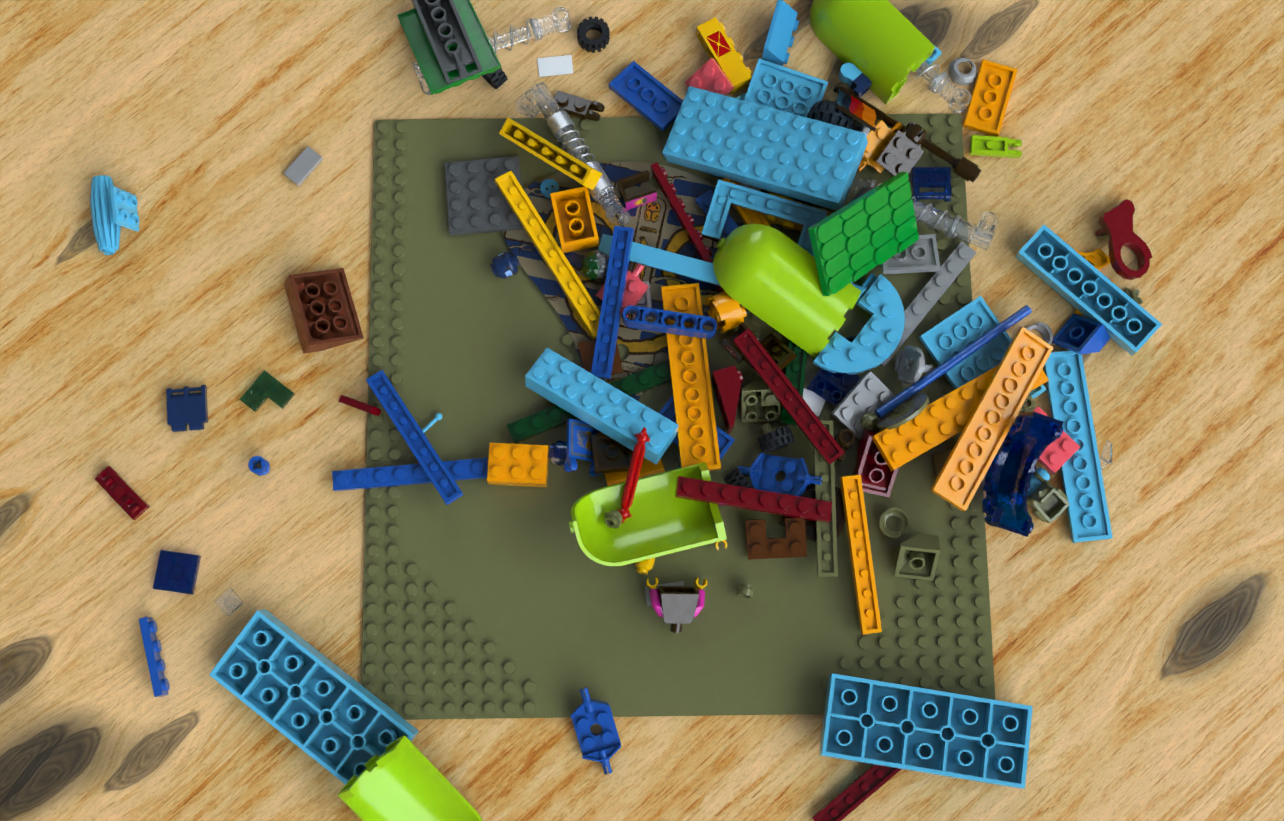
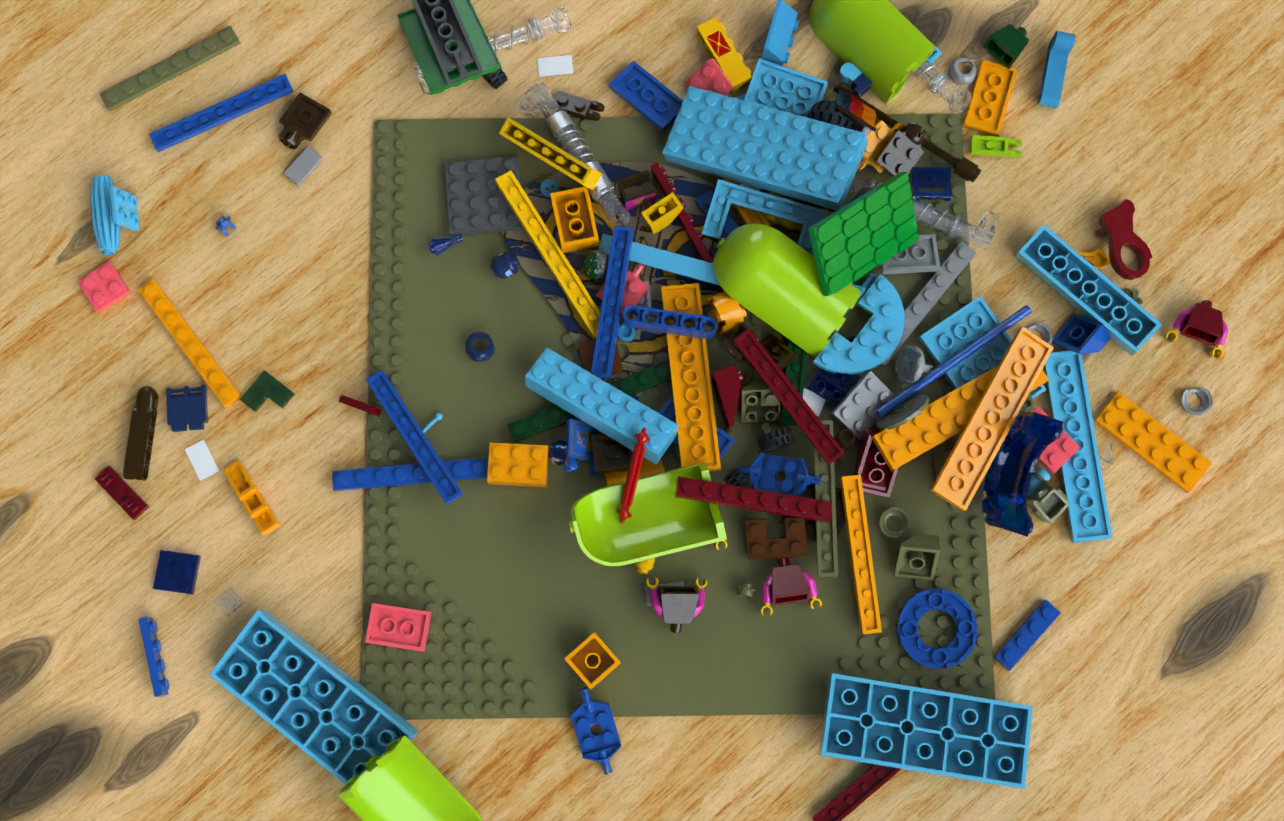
(103, 286): none -> coral plate
(141, 434): none -> dark brown piece
(169, 68): none -> olive plate
(189, 343): none -> light orange plate
(202, 460): none -> white sticker
(221, 113): none -> blue plate
(222, 223): none -> blue plate
(251, 497): none -> light orange slope
(253, 466): blue bush -> none
(302, 121): none -> dark brown plate
(322, 309): copper slope -> none
(398, 627): none -> coral plate
(440, 245): none -> clear blue cone
(476, 355): none -> dark blue piece
(592, 660): none -> light orange brick
(593, 24): black tyre -> none
(613, 519): olive plate -> none
(625, 333): none -> dark azure tile
(662, 213): none -> yellow slope
(788, 585): none -> dark red torso
(869, 420): olive plate -> none
(965, 628): none -> blue plate
(1007, 44): none -> dark green torso
(1027, 635): none -> blue plate
(1055, 68): none -> dark azure beam
(1153, 442): none -> light orange plate
(1203, 325): none -> dark red torso
(1203, 394): none -> light grey piece

